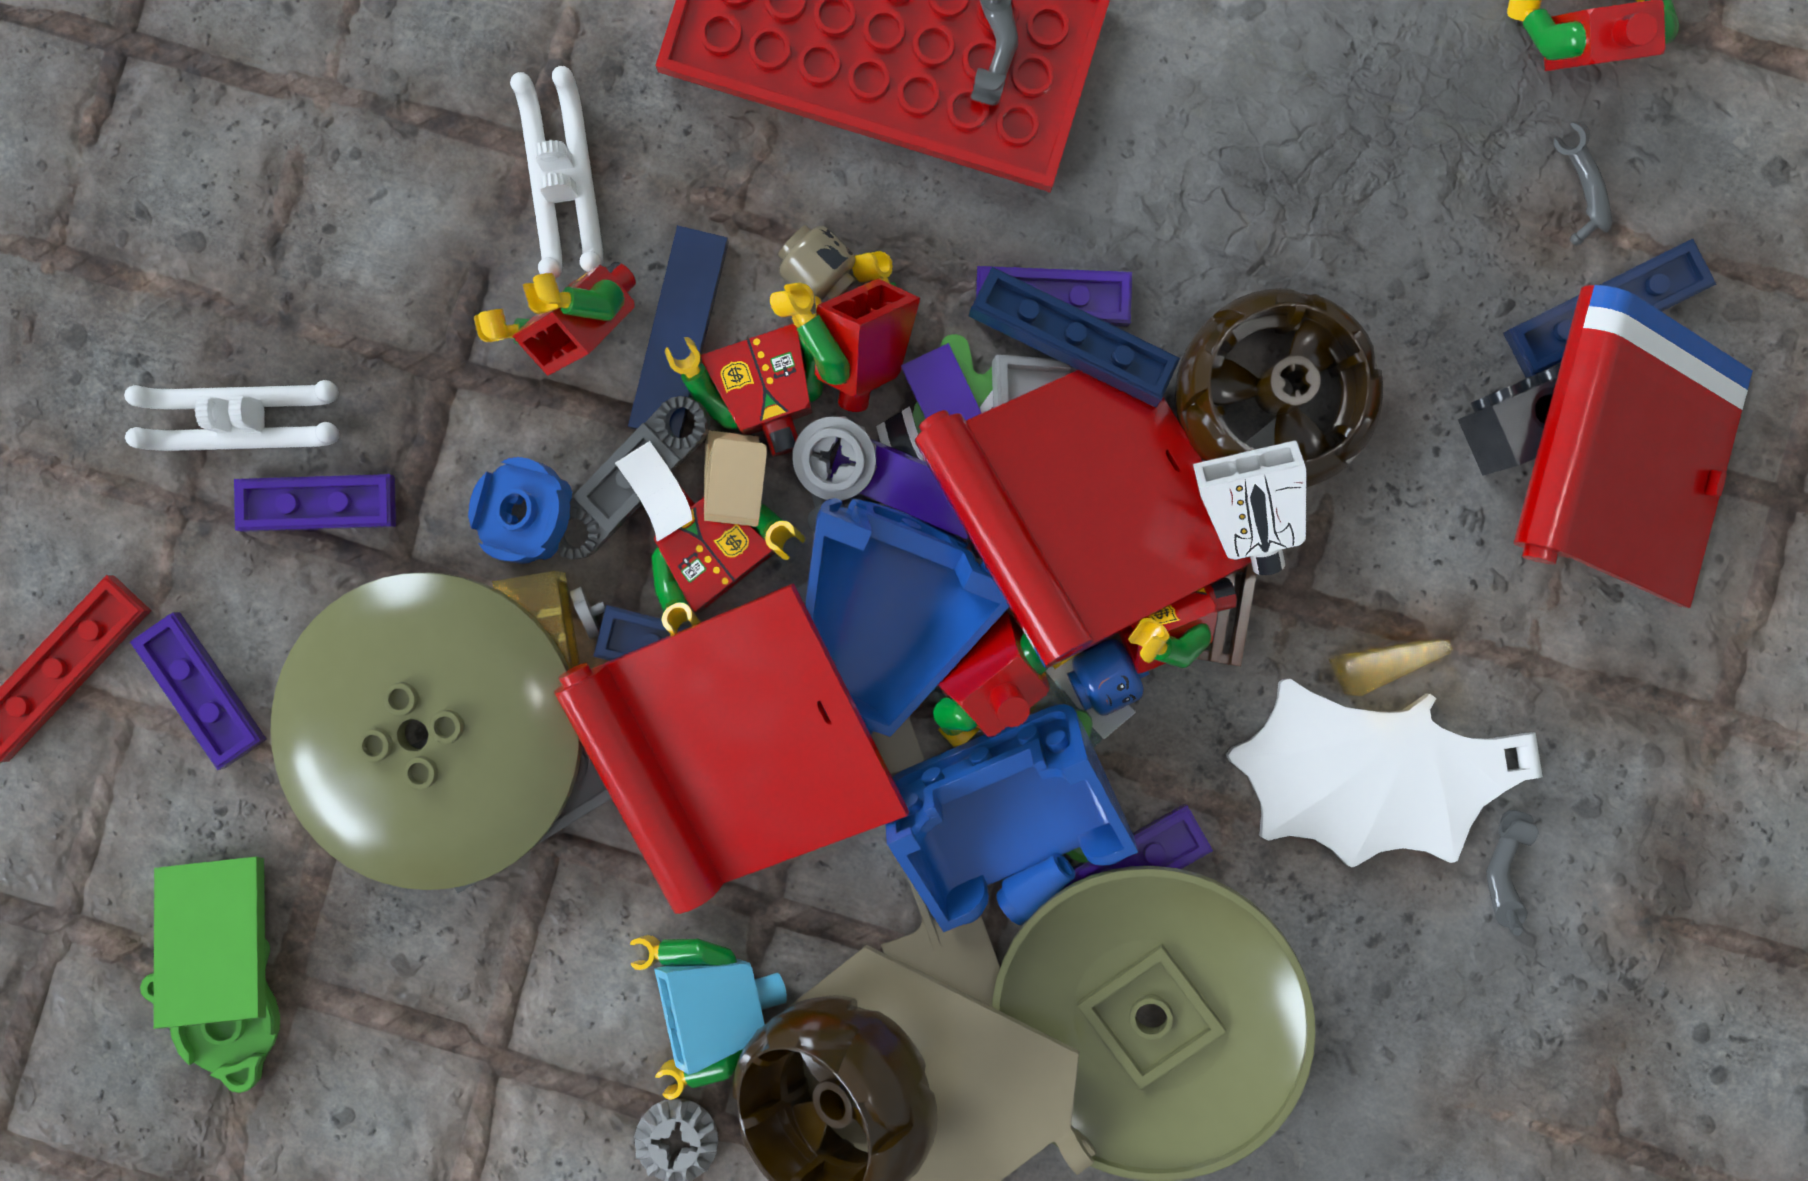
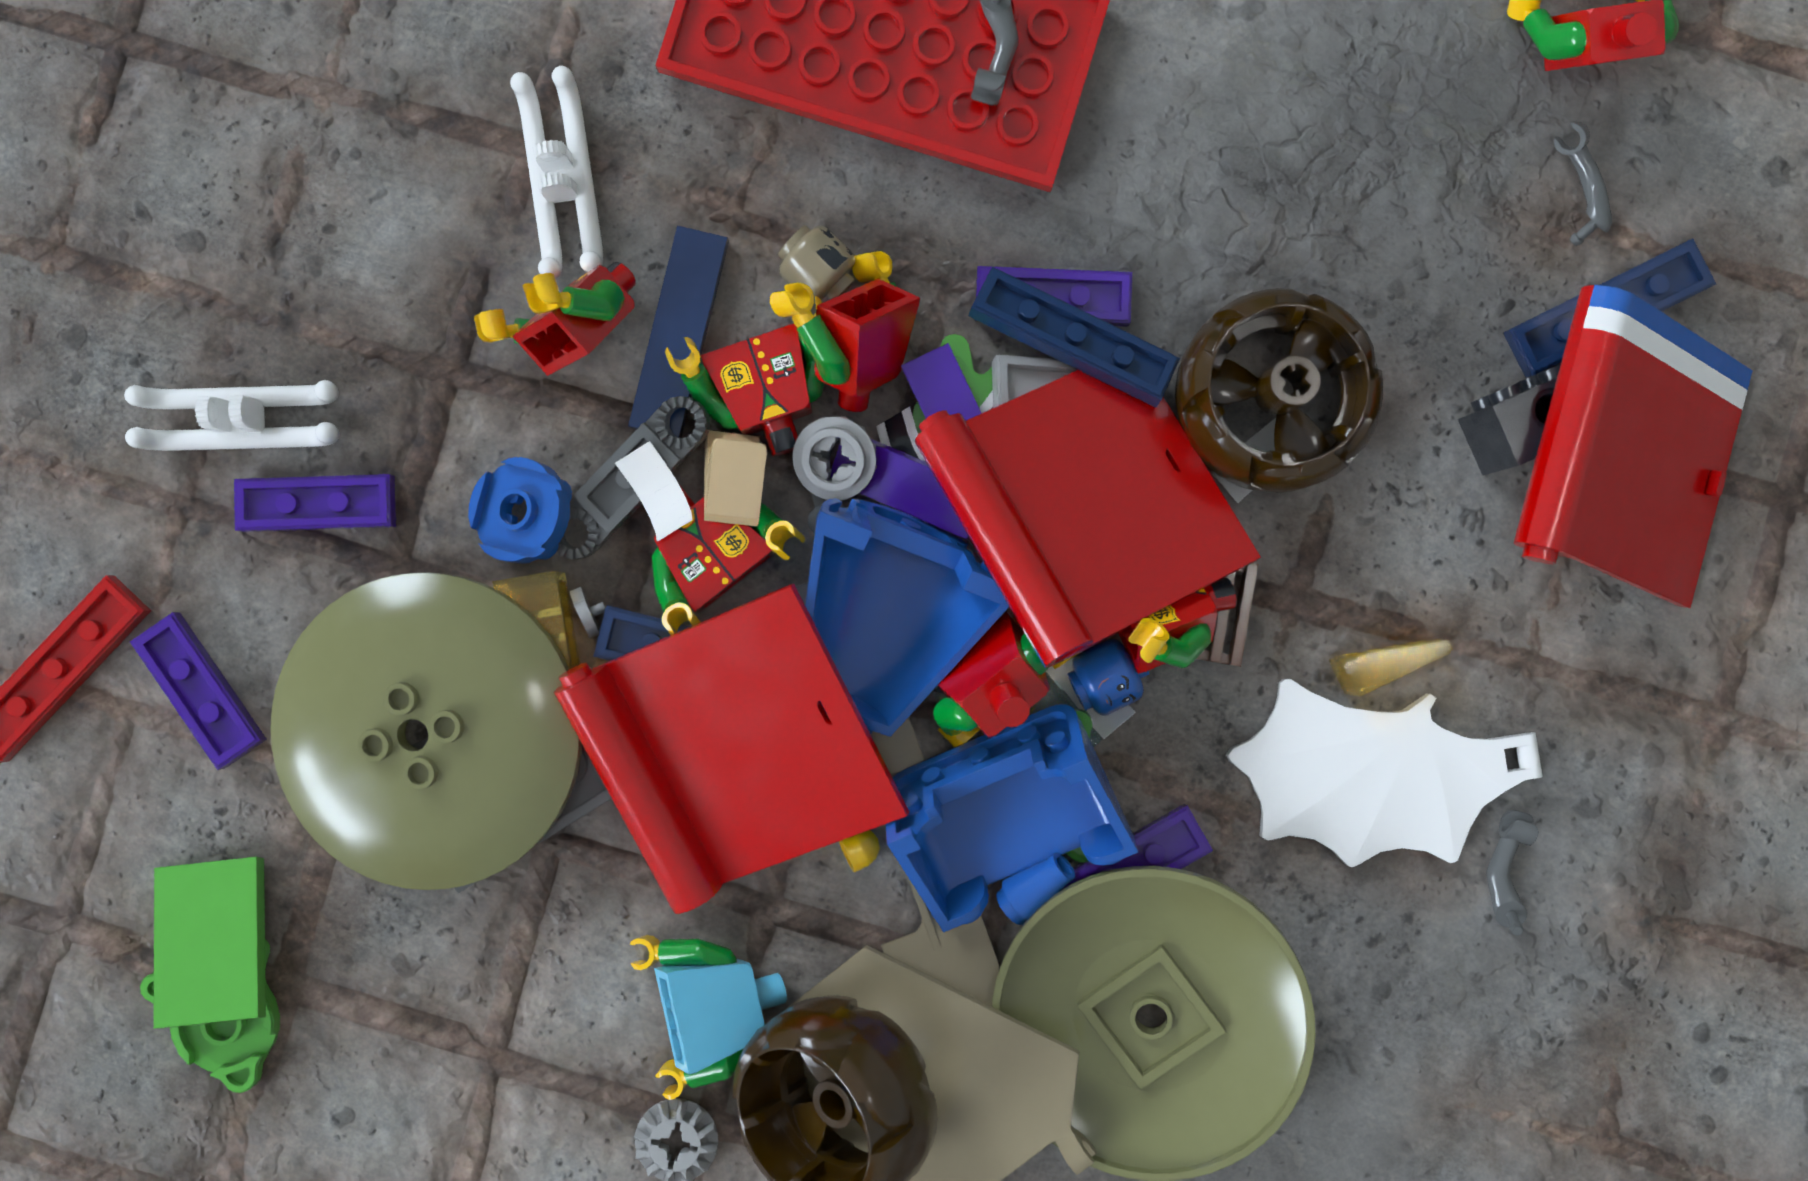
(860, 850): none -> yellow hinge
(1257, 503): white torso -> none

